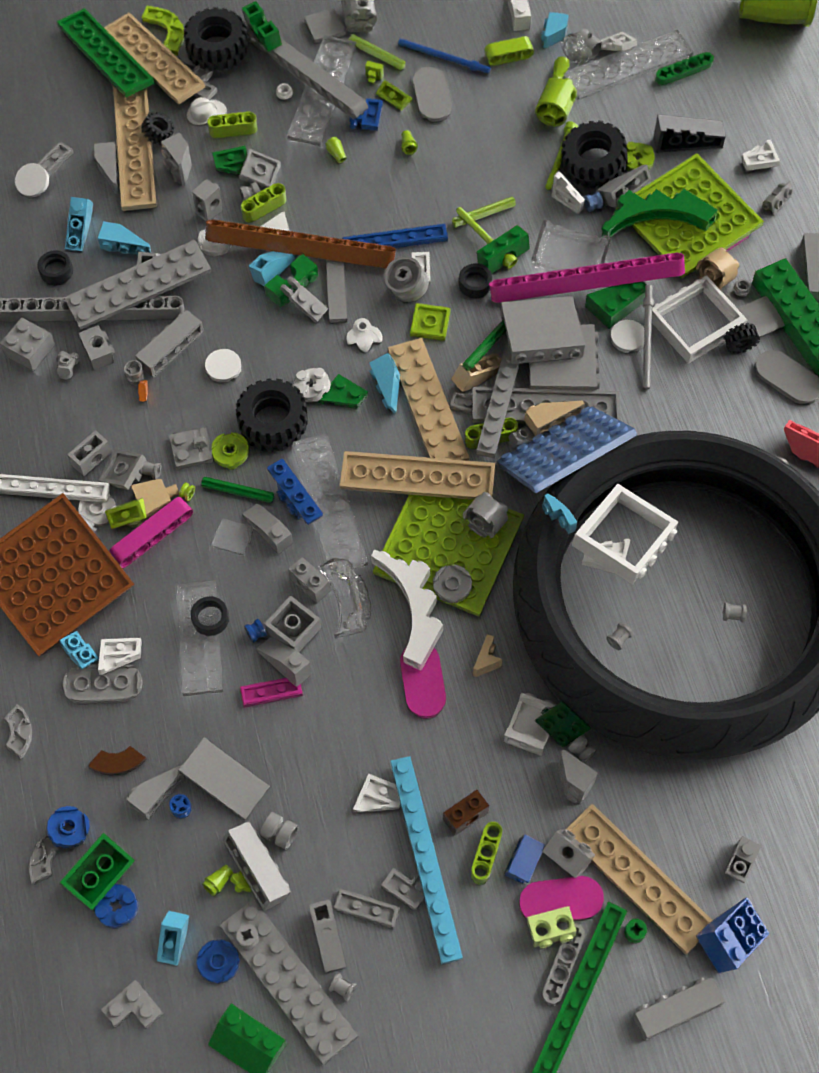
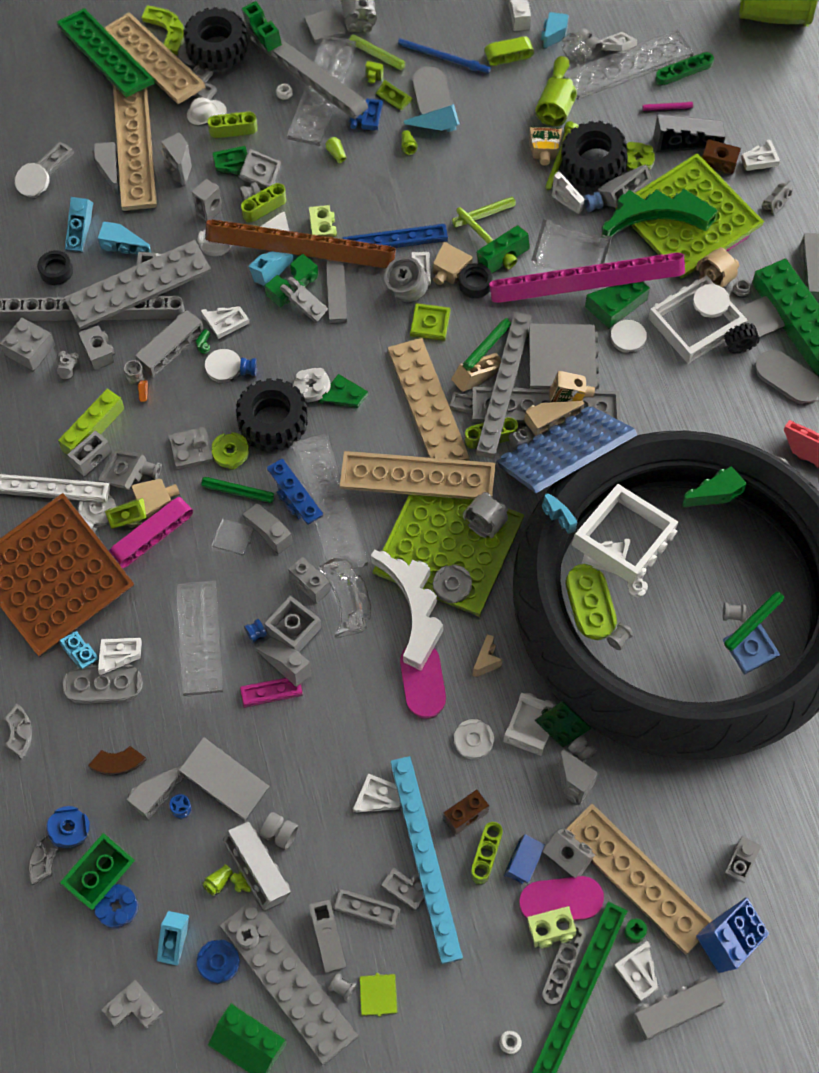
(96, 417): none -> lime brick
(165, 126): black tyre -> none
(187, 491): lime bush -> none
(201, 341): none -> green arm
(203, 603): black tyre -> none
(225, 320): none -> white wing
(248, 366): none -> blue wheel
(321, 221): none -> yellowish green brick
(365, 336): white plate -> none
(378, 994): none -> lime piece
(388, 379): medium azure slope -> none
(438, 119): none -> medium azure slope
(449, 264): none -> tan torso
(473, 739): none -> white tile
(510, 1035): none -> white plate
(542, 329): light grey panel -> none
(544, 143): none -> torso
(569, 388): none -> tan torso
(591, 602): none -> lime tile
(637, 592): none -> white plate
(638, 972): none -> white wing
(648, 304): light grey bar -> none
(667, 106): none -> dark pink bar
(711, 300): none -> white tile
(720, 489): none -> green slope
(721, 156): none -> reddish brown brick
(753, 621): none -> green axle
(754, 650): none -> medium blue tile

